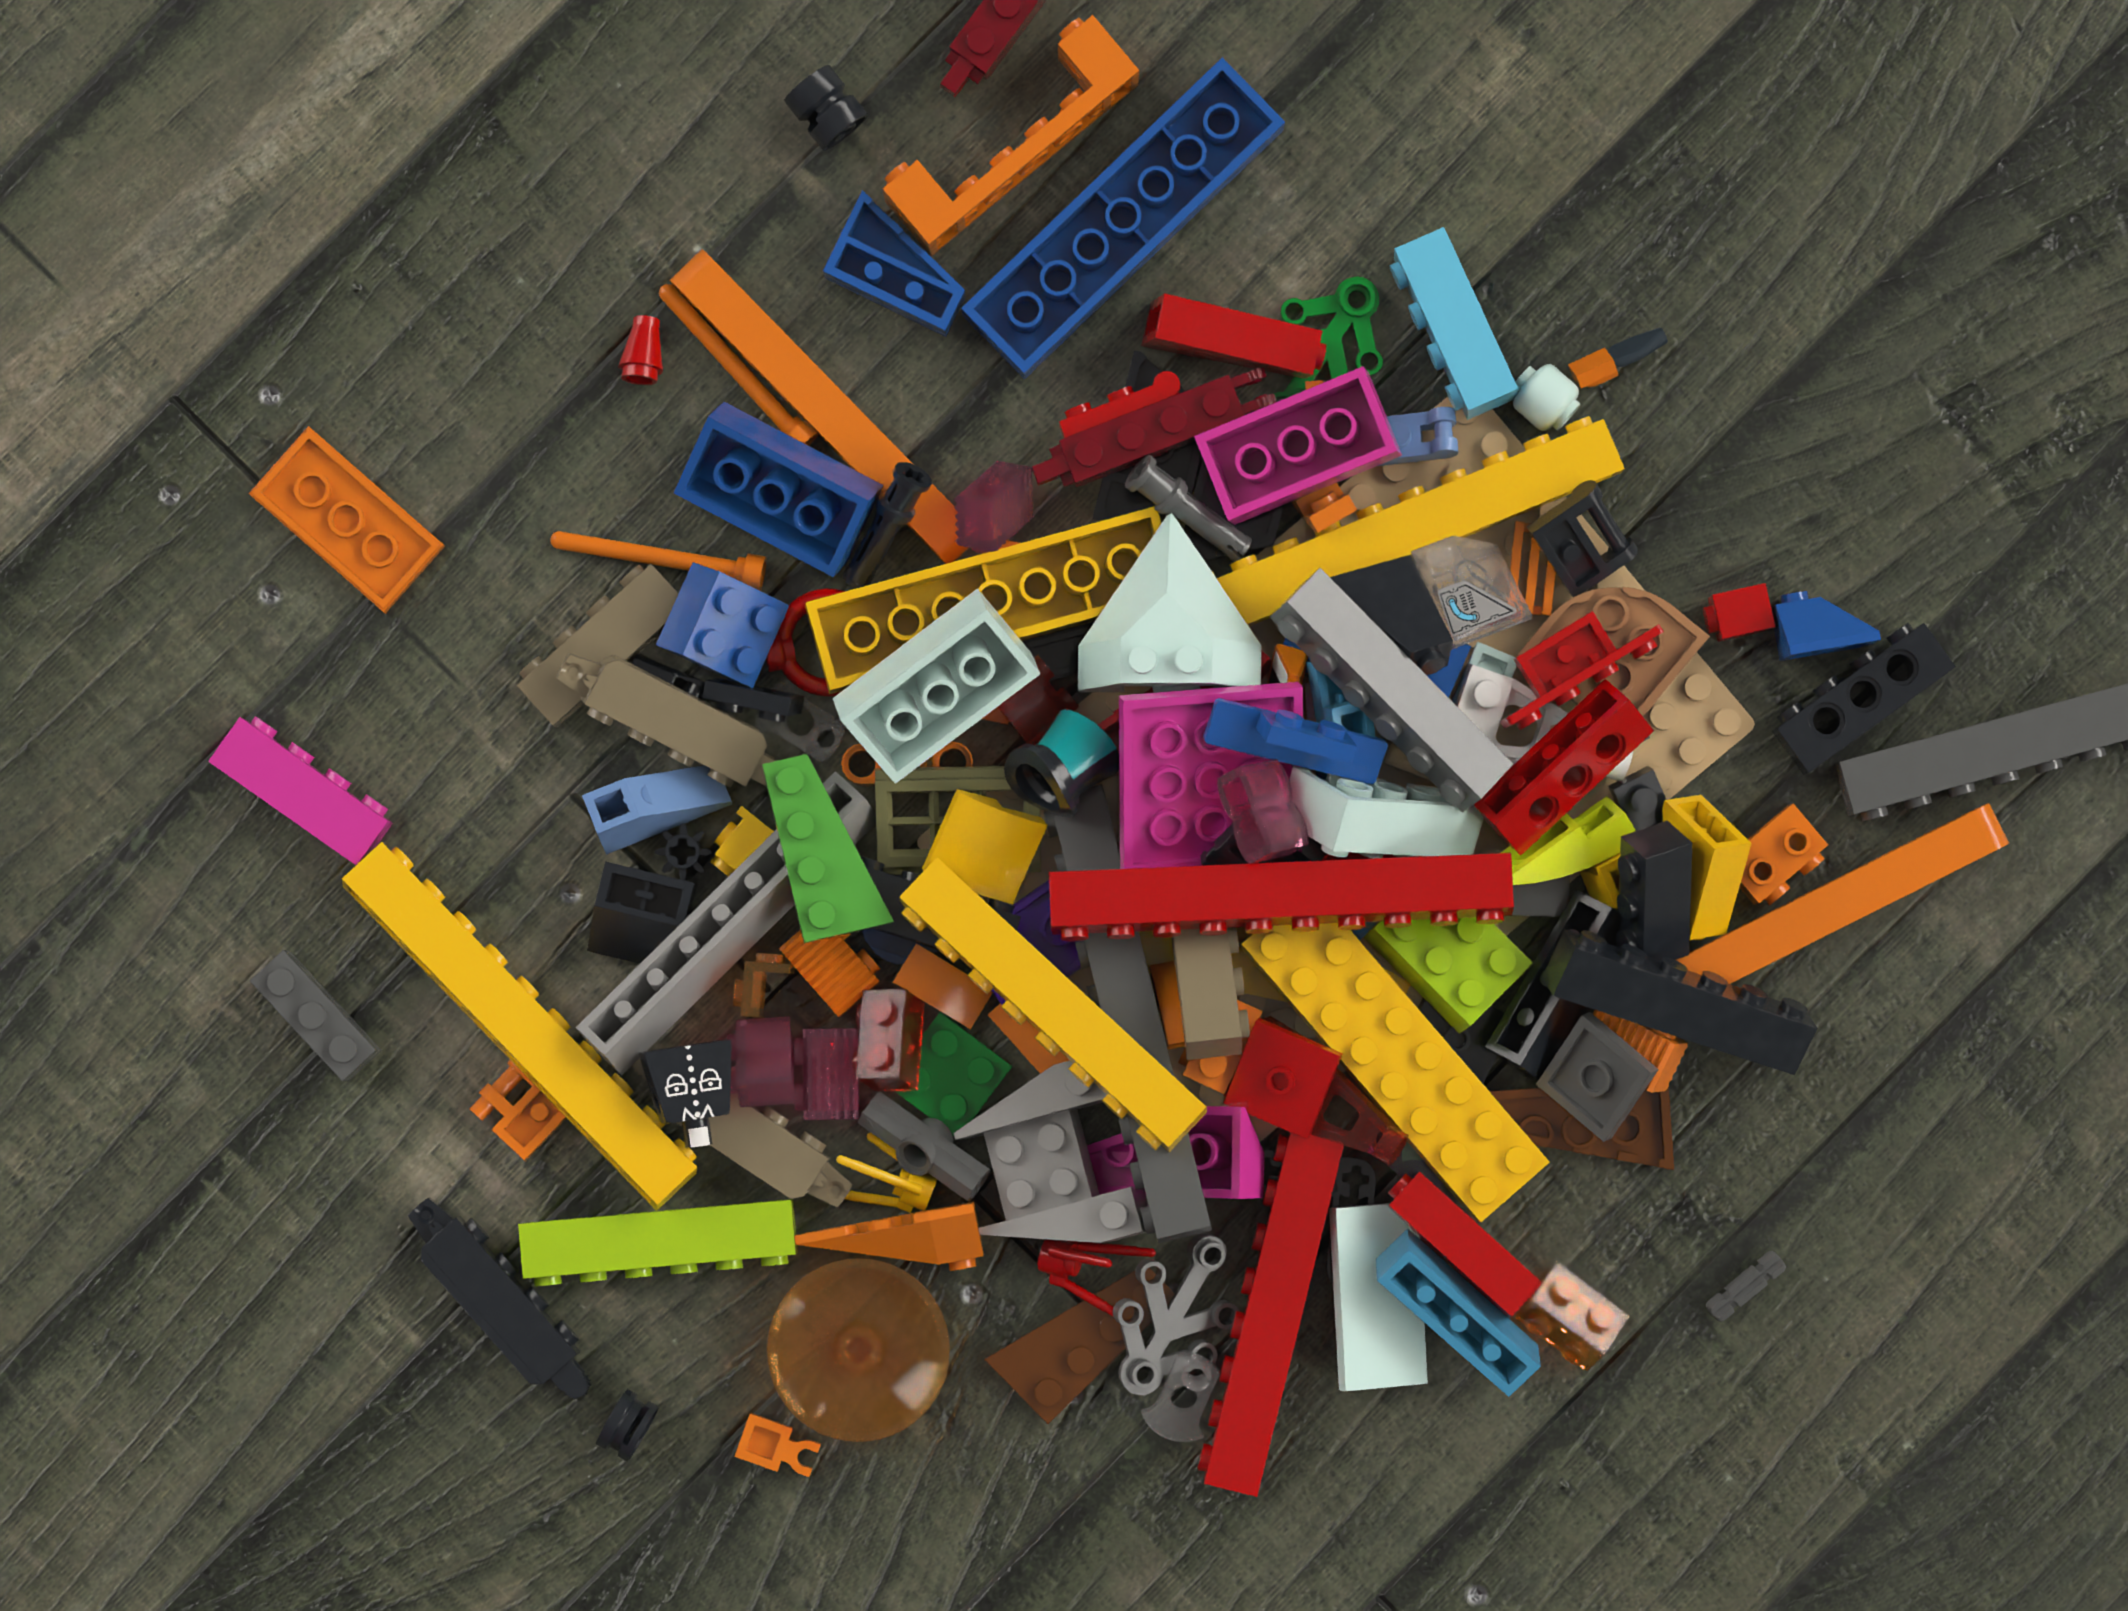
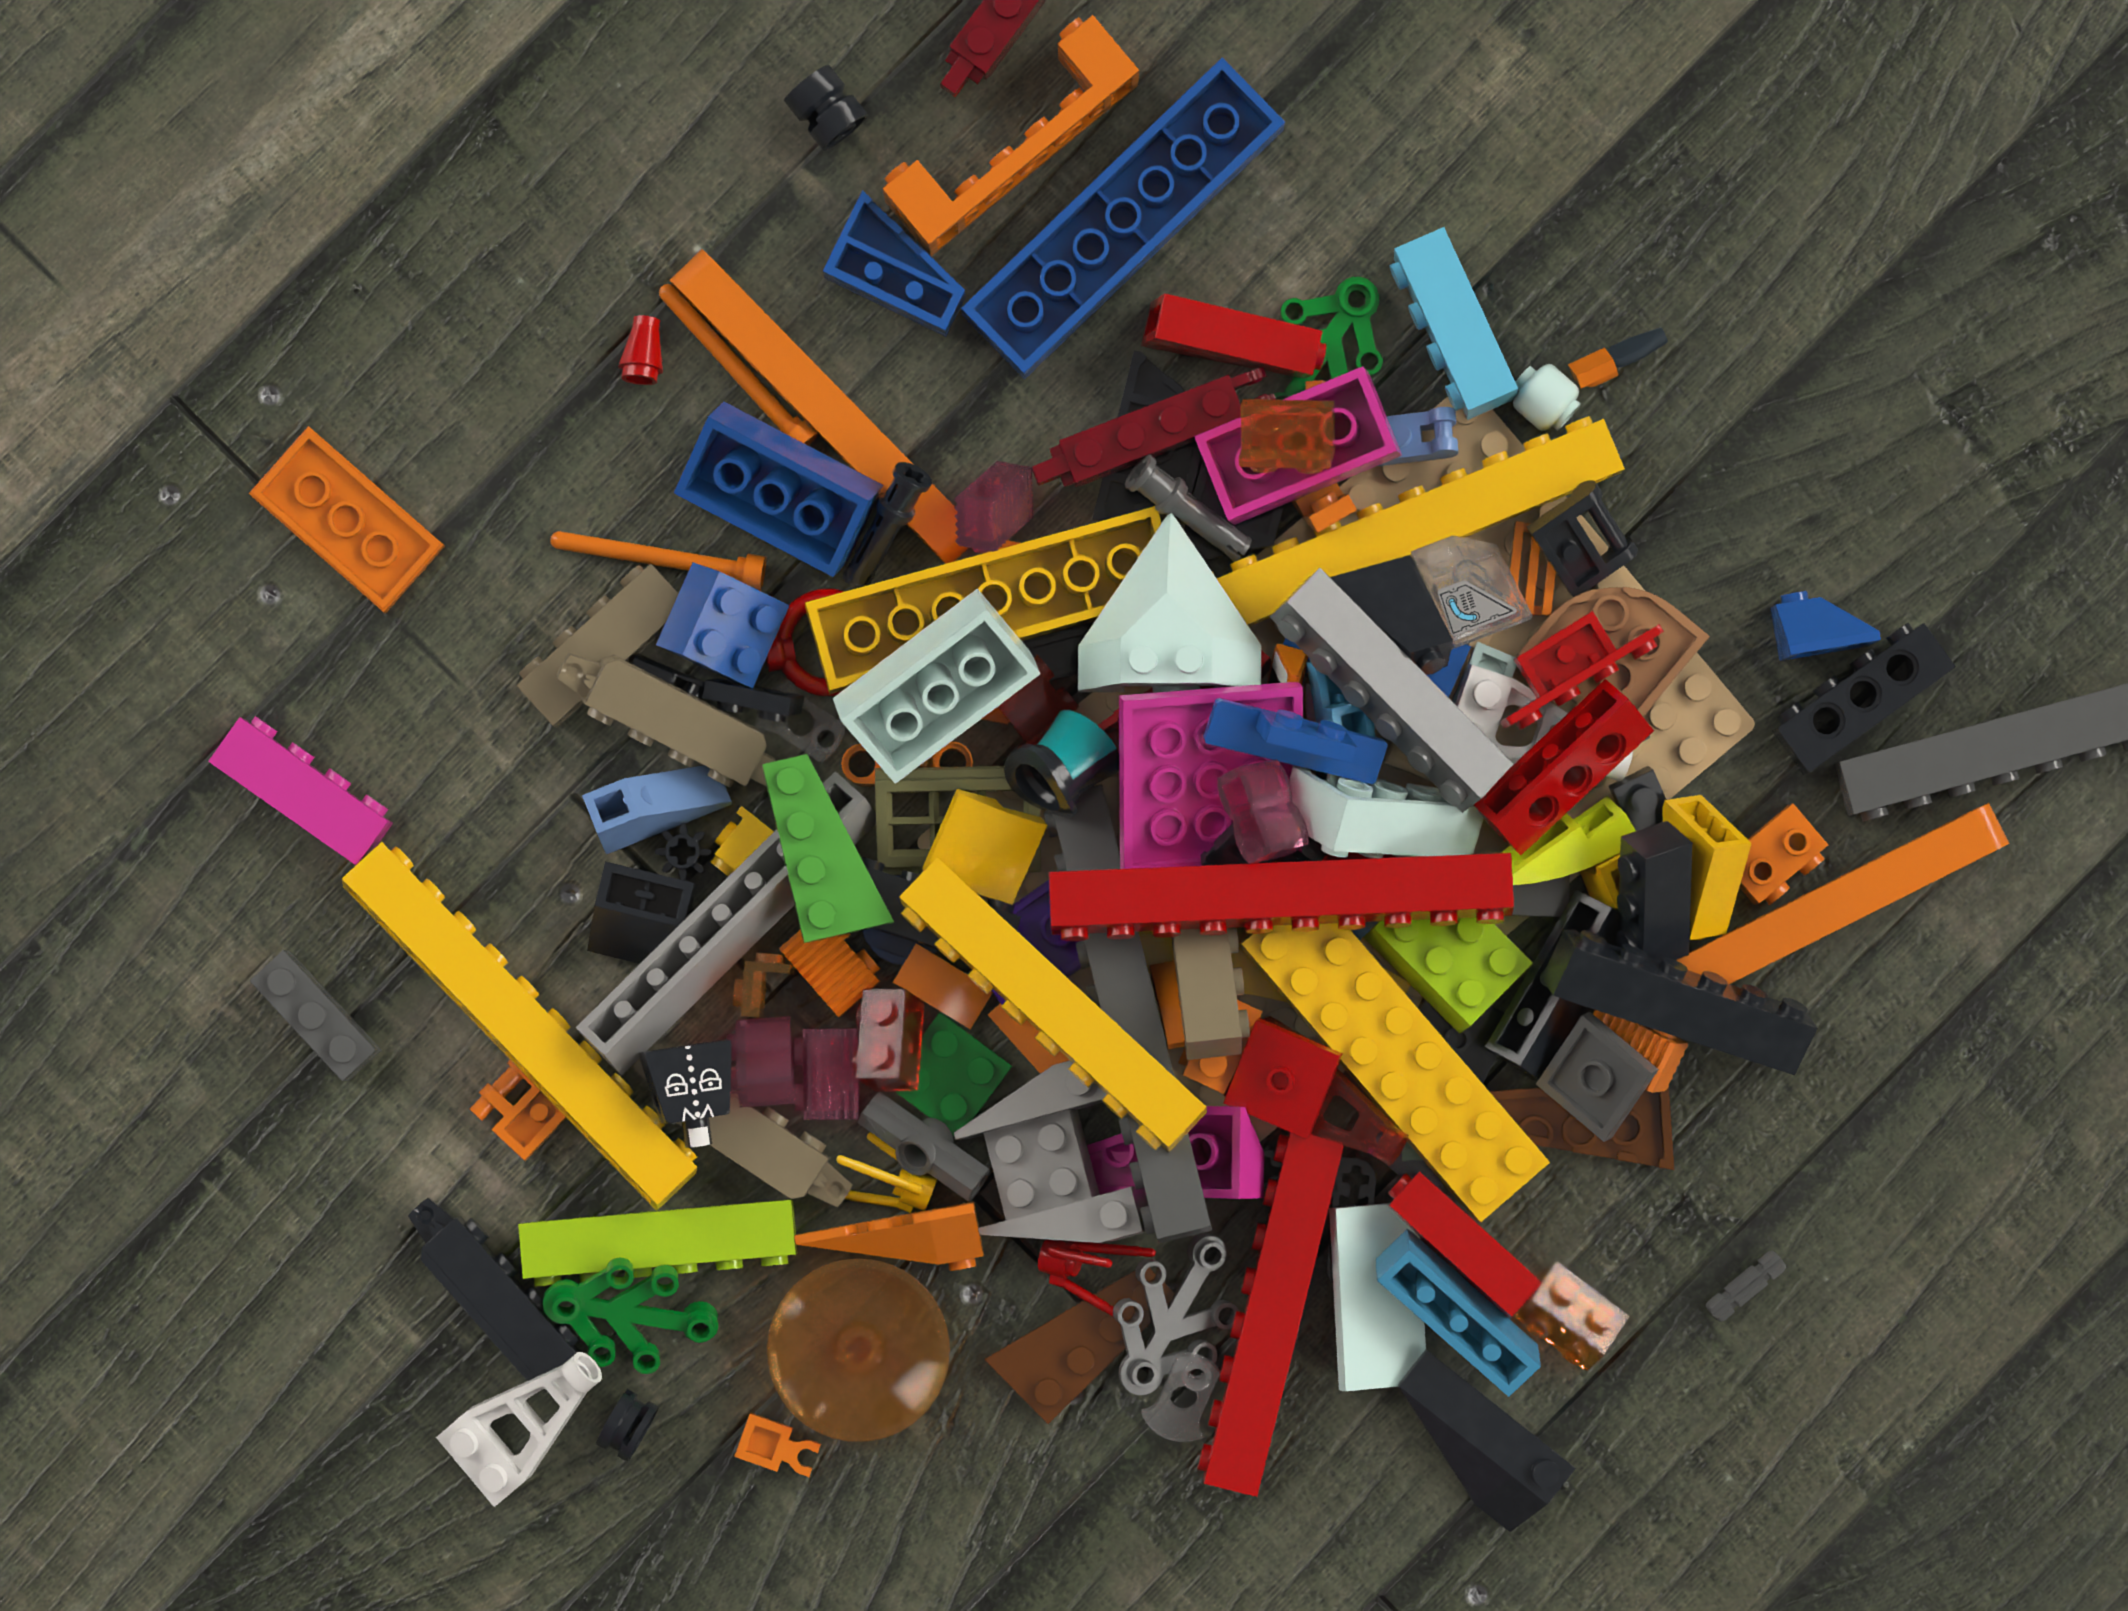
(483, 1452): none -> white plate
(625, 1310): none -> green plant
(1120, 403): red plate -> none
(1287, 435): none -> clear orange bracket
(1493, 1455): none -> black wedge
(1739, 613): red brick -> none

